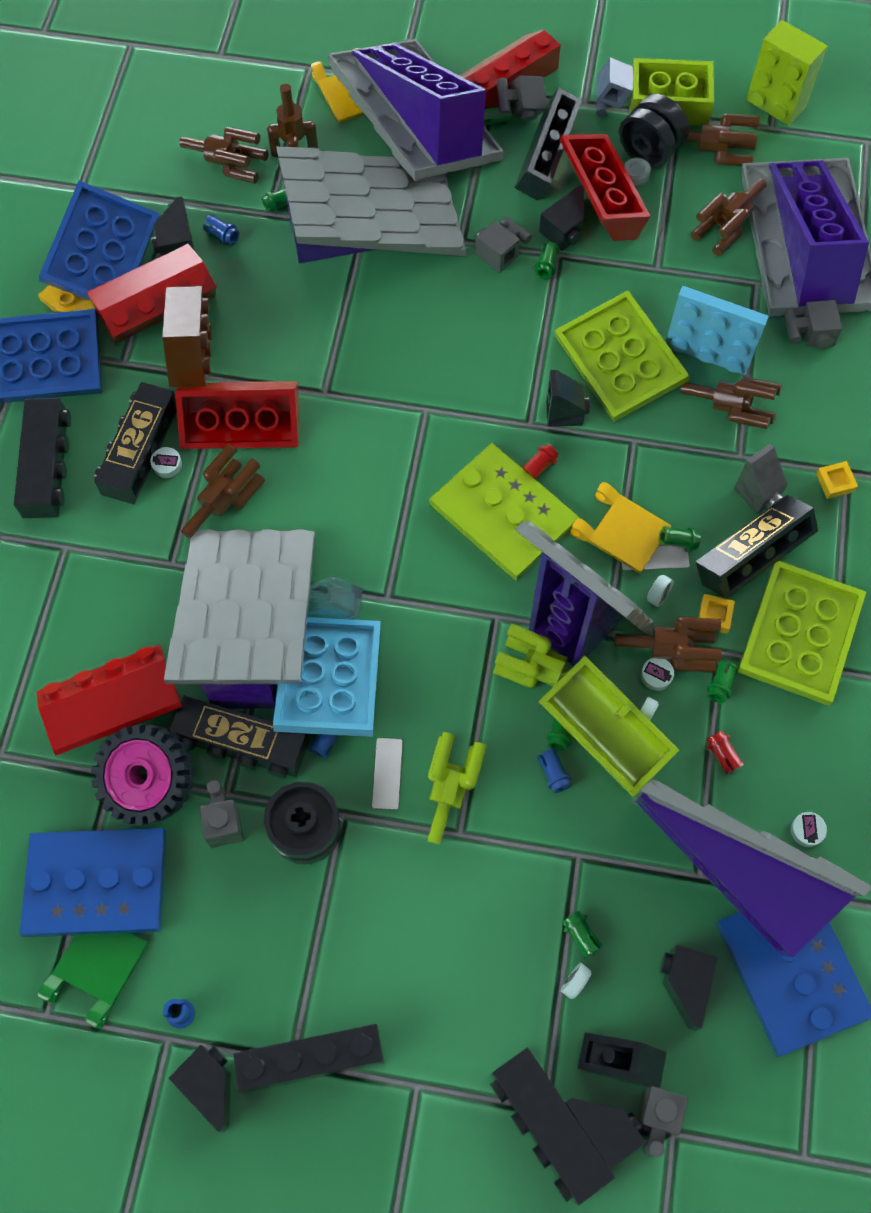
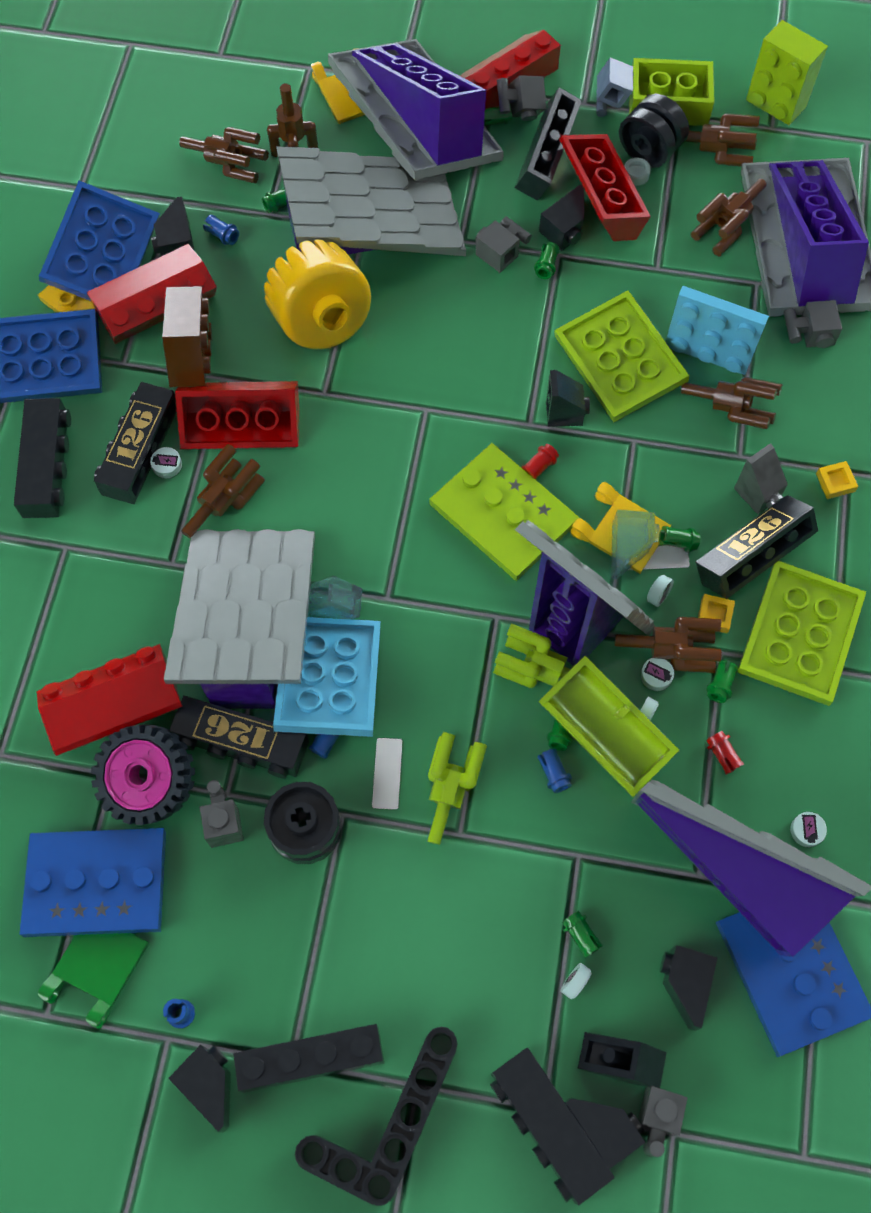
(317, 295): none -> yellow piece
(396, 1129): none -> black beam
(631, 539): none -> clear light blue slope

